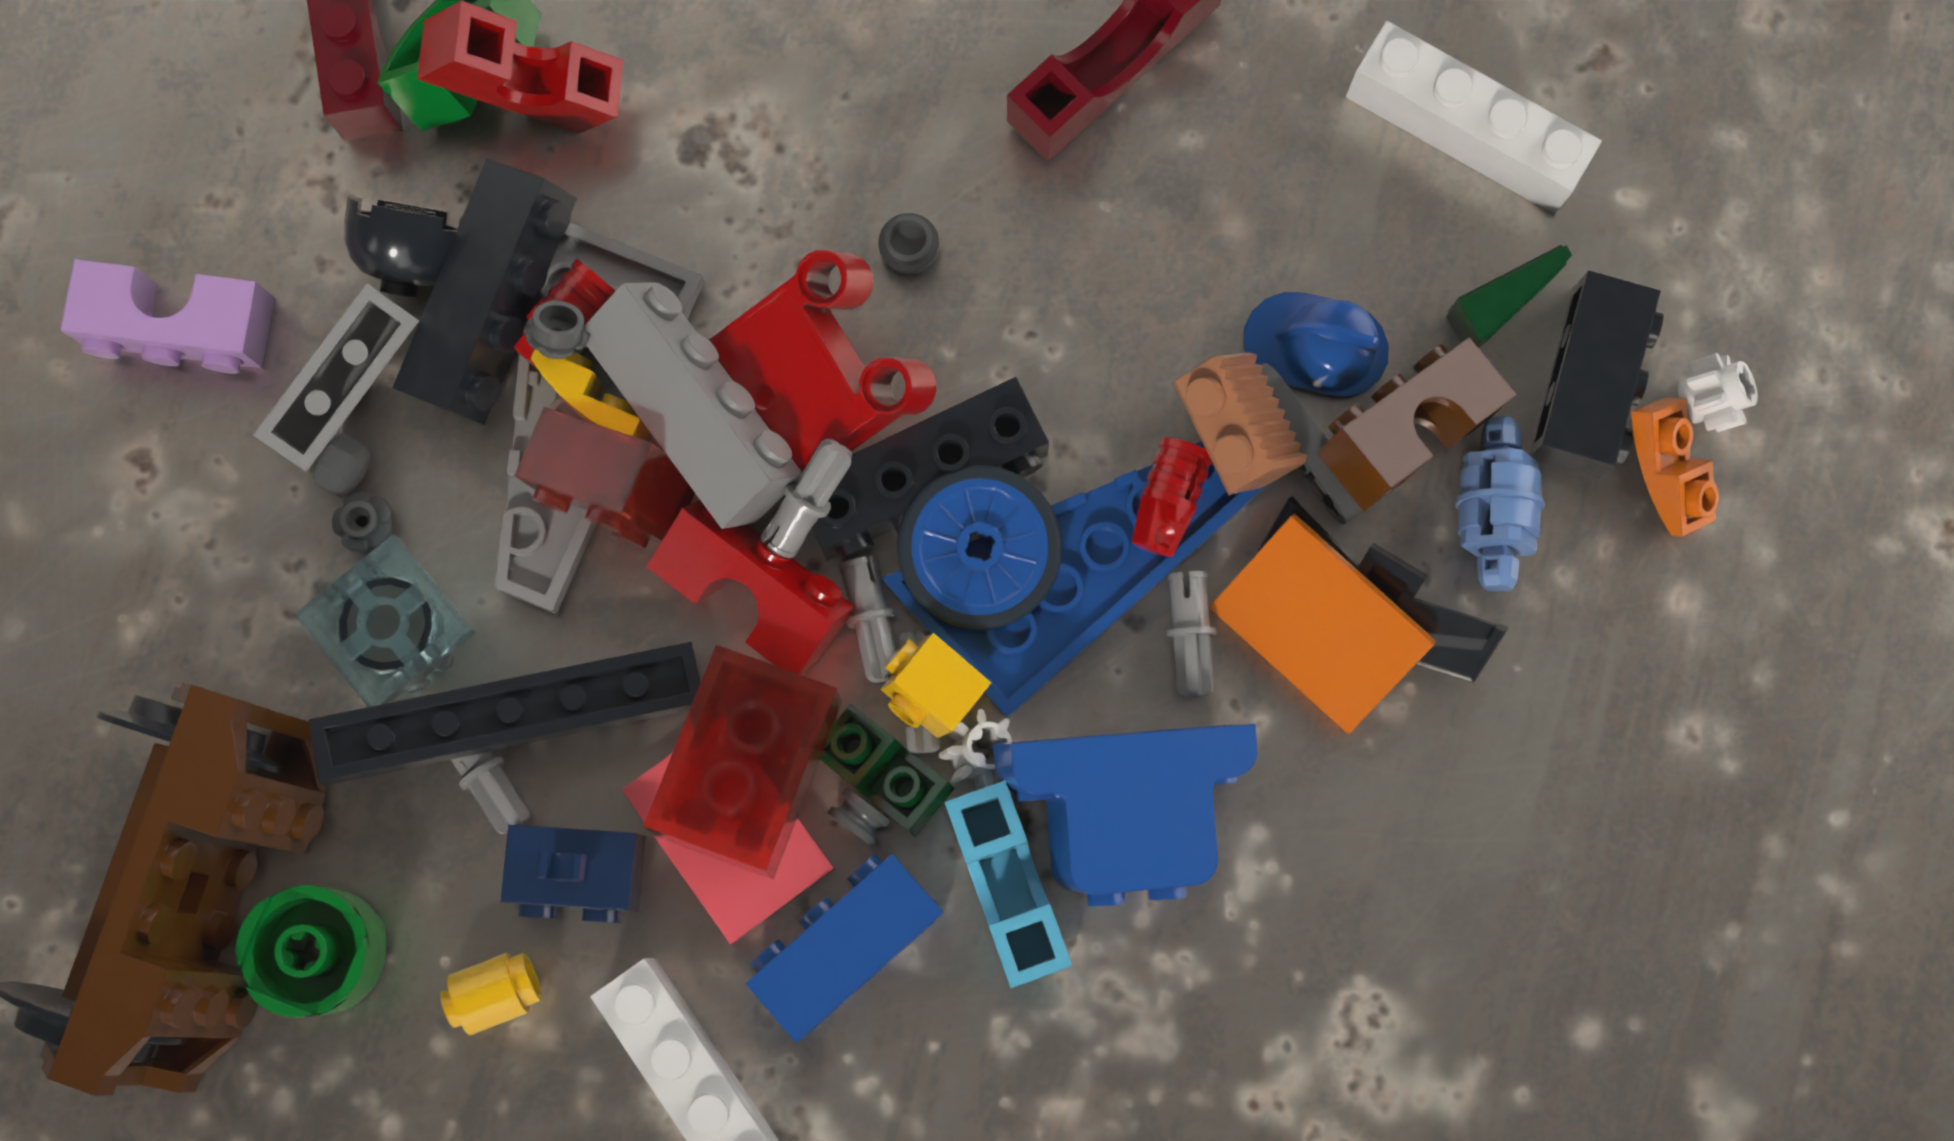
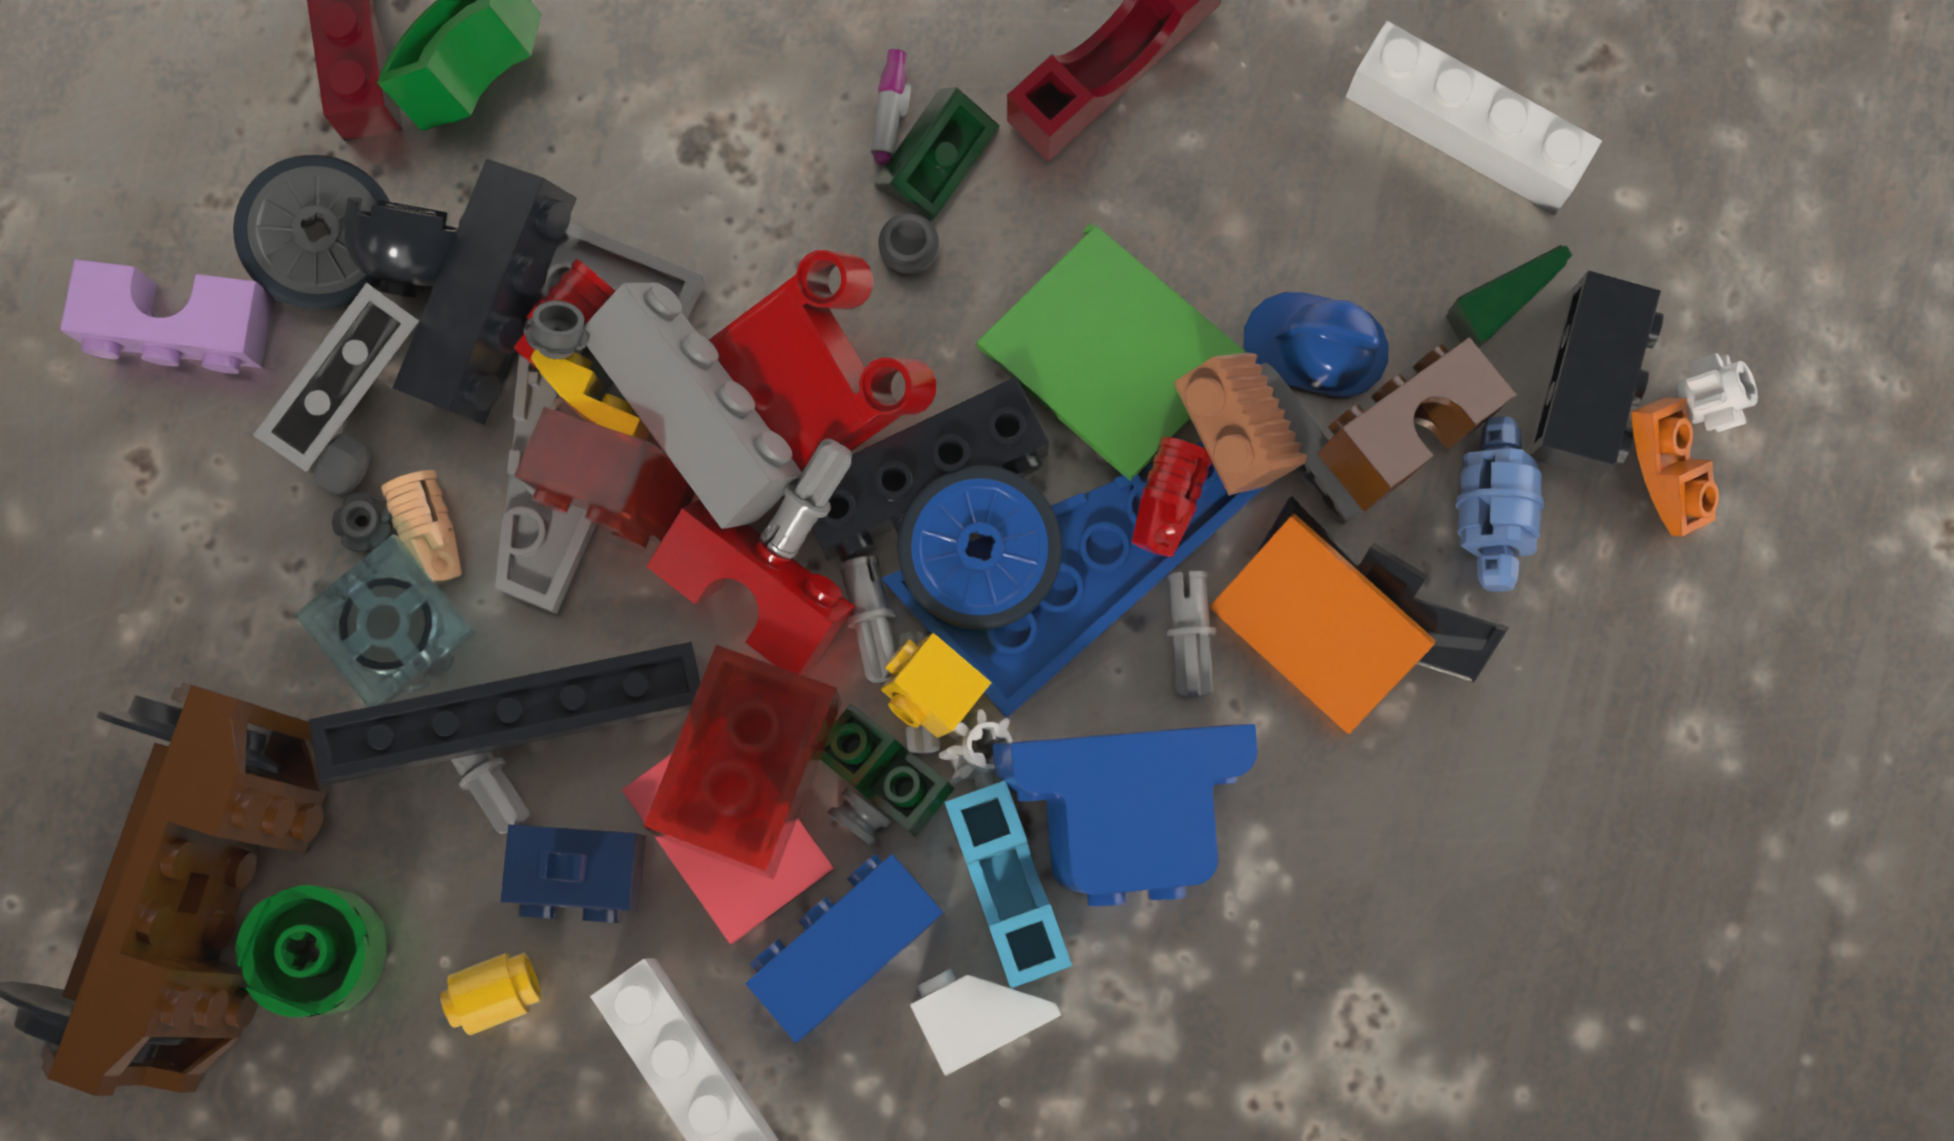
(272, 232): none -> dark grey wheel
(424, 523): none -> light nougat hinge
(478, 57): red arch -> none
(892, 104): none -> piece
(937, 153): none -> dark green slope
(975, 1017): none -> white slope
(1104, 348): none -> bright green piece

